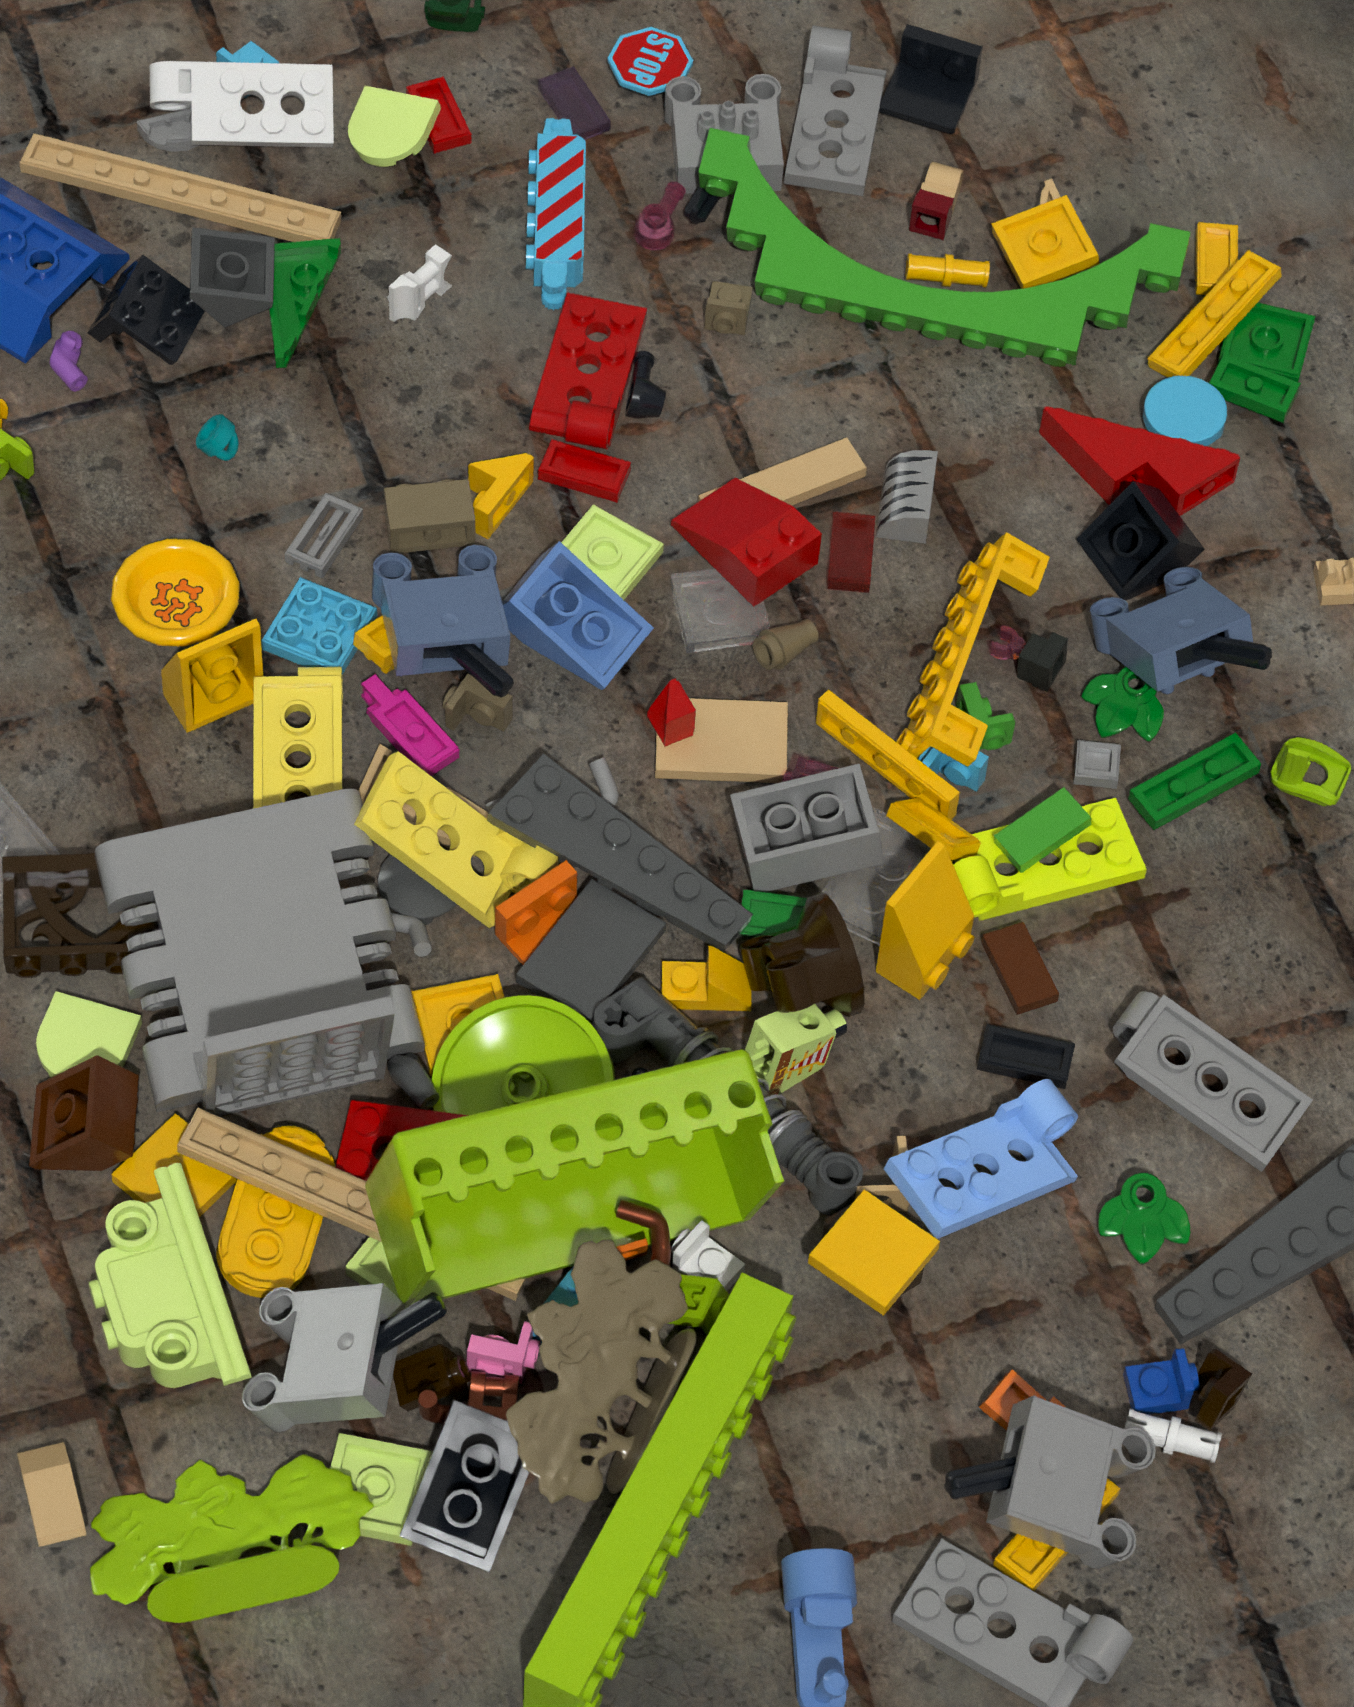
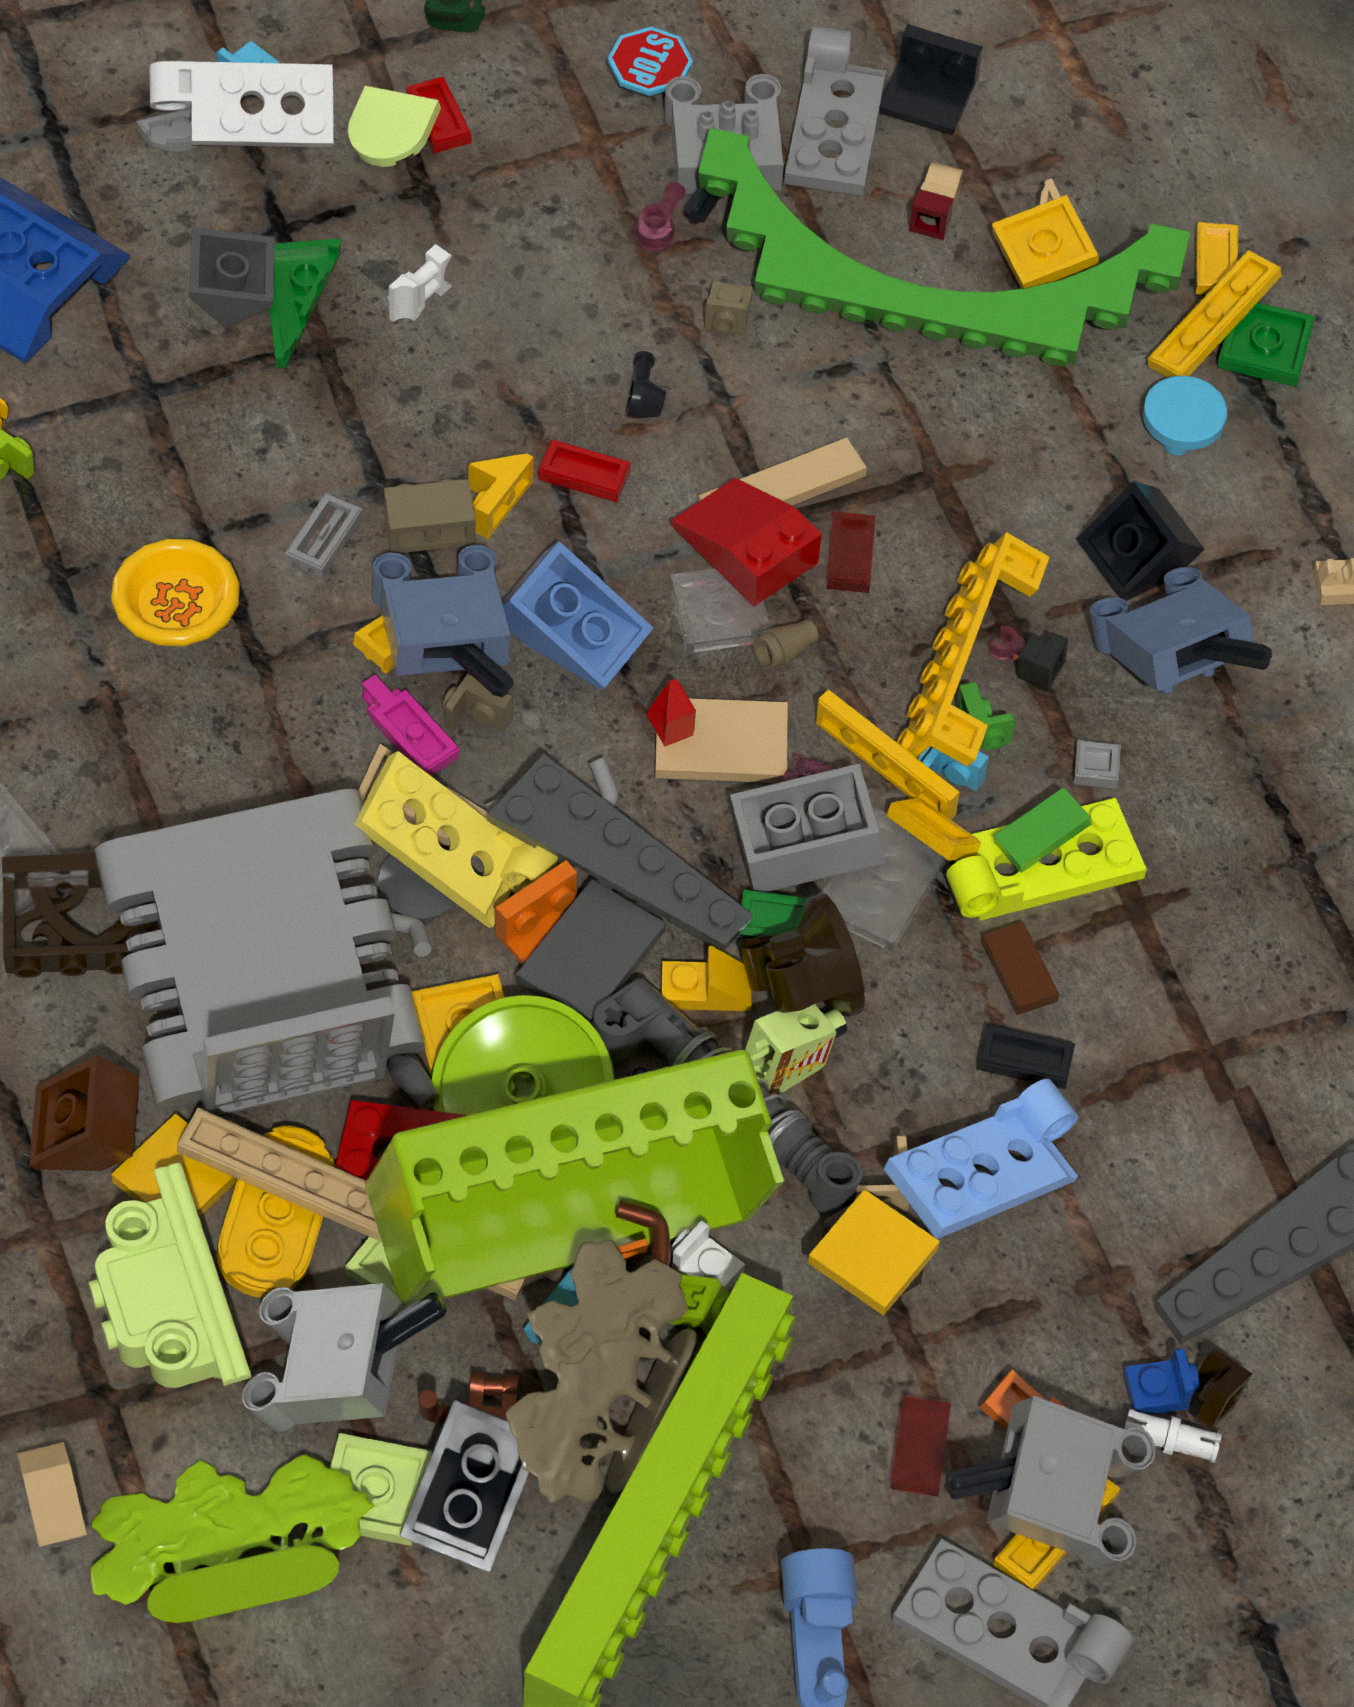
(65, 359): medium lavender arm -> none
(82, 1029): yellowish green tile -> none
(150, 309): black bracket -> none
(178, 191): tan tile -> none
(214, 676): yellow slope -> none
(216, 435): teal tile -> none
(317, 626): medium azure tile -> none
(320, 696): light yellow hinge -> none
(432, 1370): dark brown bracket -> none
(500, 1357): bright pink bracket -> none
(559, 211): medium azure hinge -> none
(574, 101): clear purple tile -> none
(595, 421): red hinge -> none
(613, 549): yellowish green tile -> none
(907, 496): light grey brick -> none
(920, 1446): none -> clear red tile
(925, 925): yellow slope -> none
(947, 270): yellow pin -> none
(1116, 455): red slope -> none
(1124, 707): green plate -> none
(1144, 1223): green plate -> none
(1160, 1023): light grey hinge -> none
(1194, 781): green plate -> none
(1255, 388): green plate -> none
(1294, 762): lime piece -> none

